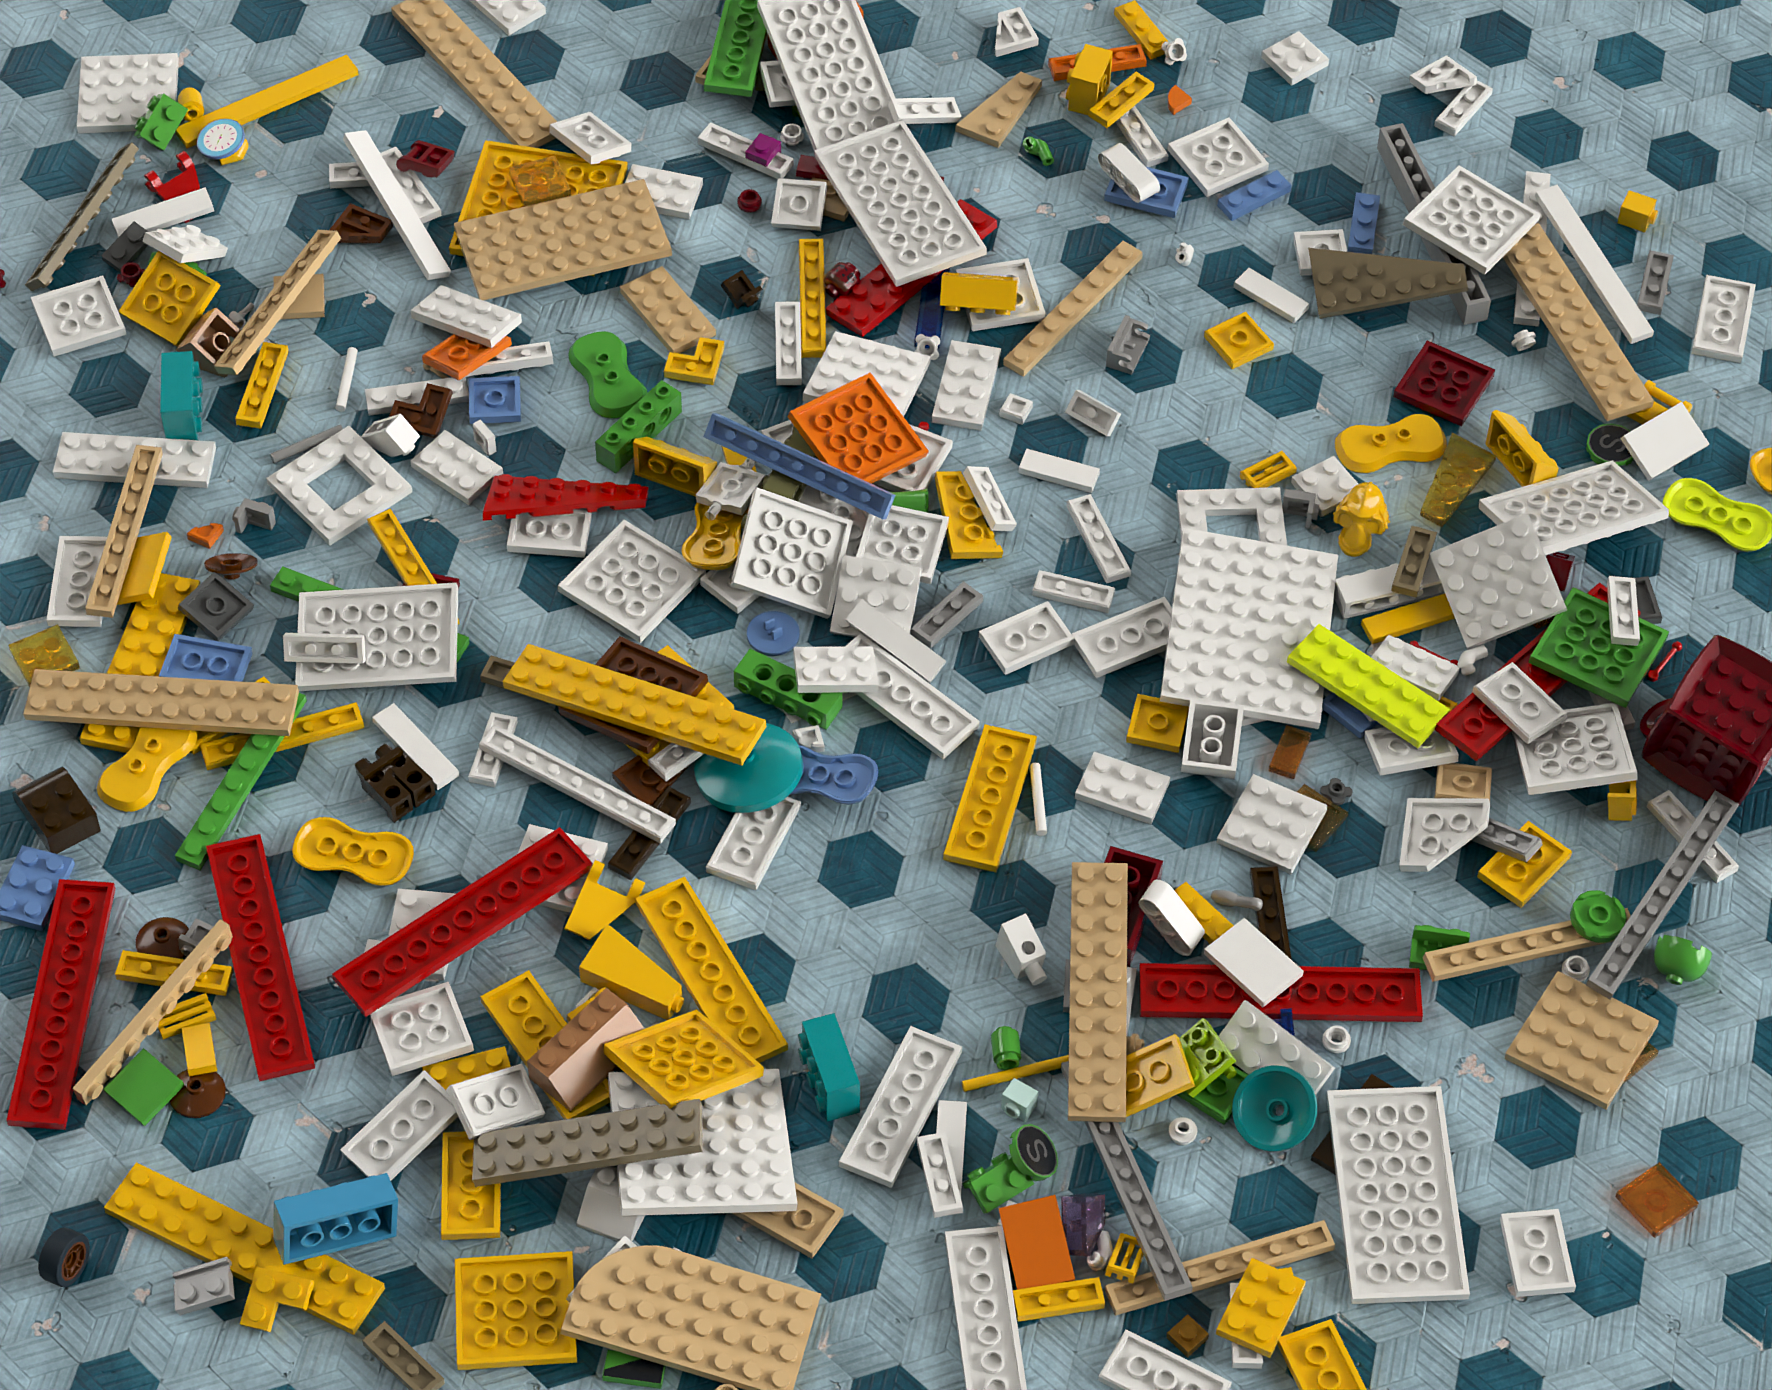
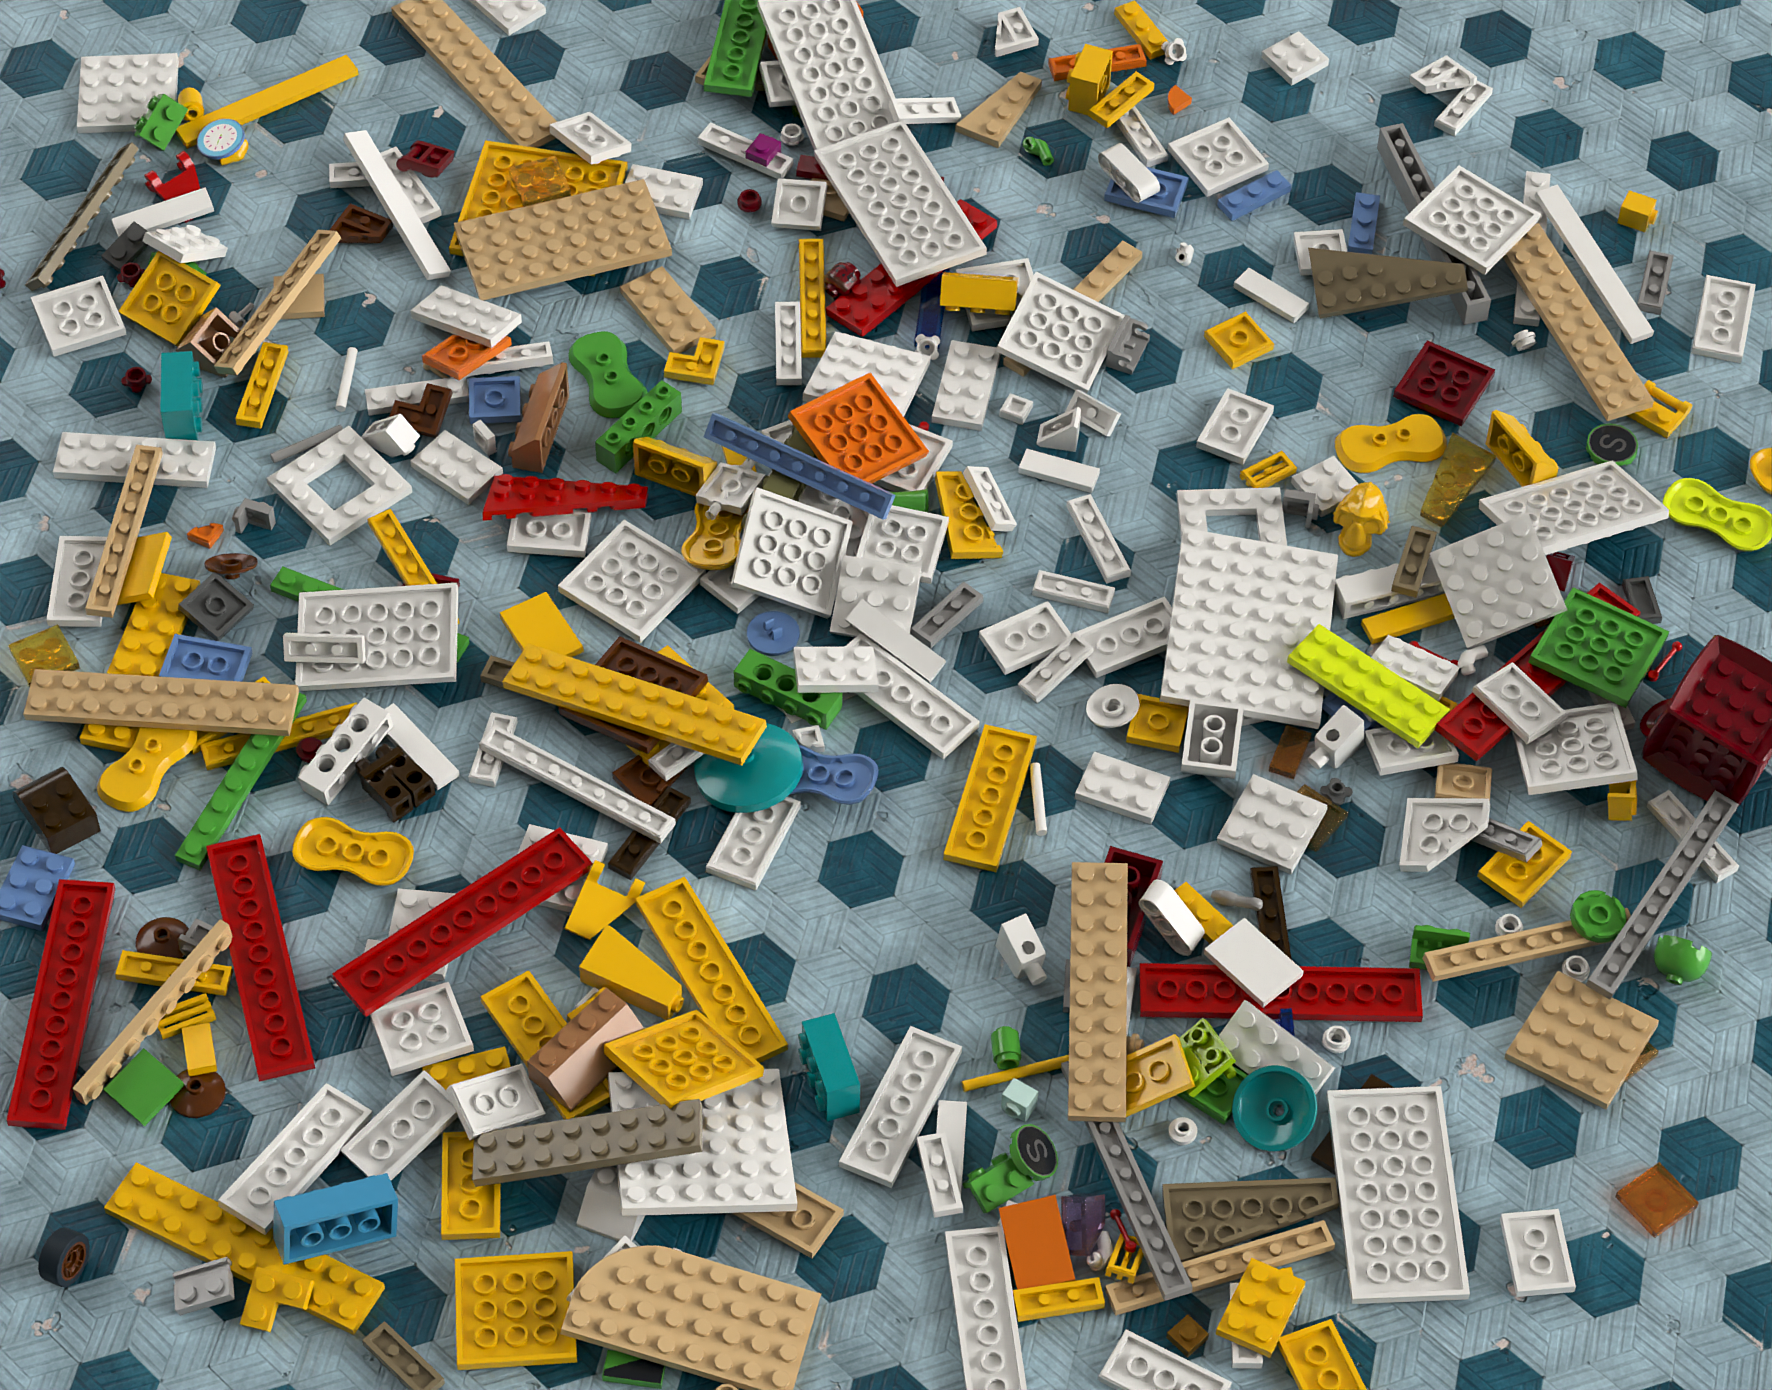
(136, 379): none -> dark red plate
(295, 1157): none -> white plate
(307, 748): none -> dark red plate
(360, 745): none -> white brick
(540, 419): none -> medium nougat slope
(541, 625): none -> yellow tile
(741, 290): dark brown bracket -> none
(1056, 667): none -> white tile
(1060, 333): none -> white plate
(1061, 431): none -> white slope
(1112, 706): none -> white dish
(1130, 1246): none -> red hinge
(1222, 1214): none -> dark tan wing
(1235, 426): none -> white plate
(1338, 739): none -> white torso
(1510, 921): none -> white plate
(1623, 611): white plate -> none
(1664, 441): white tile -> none

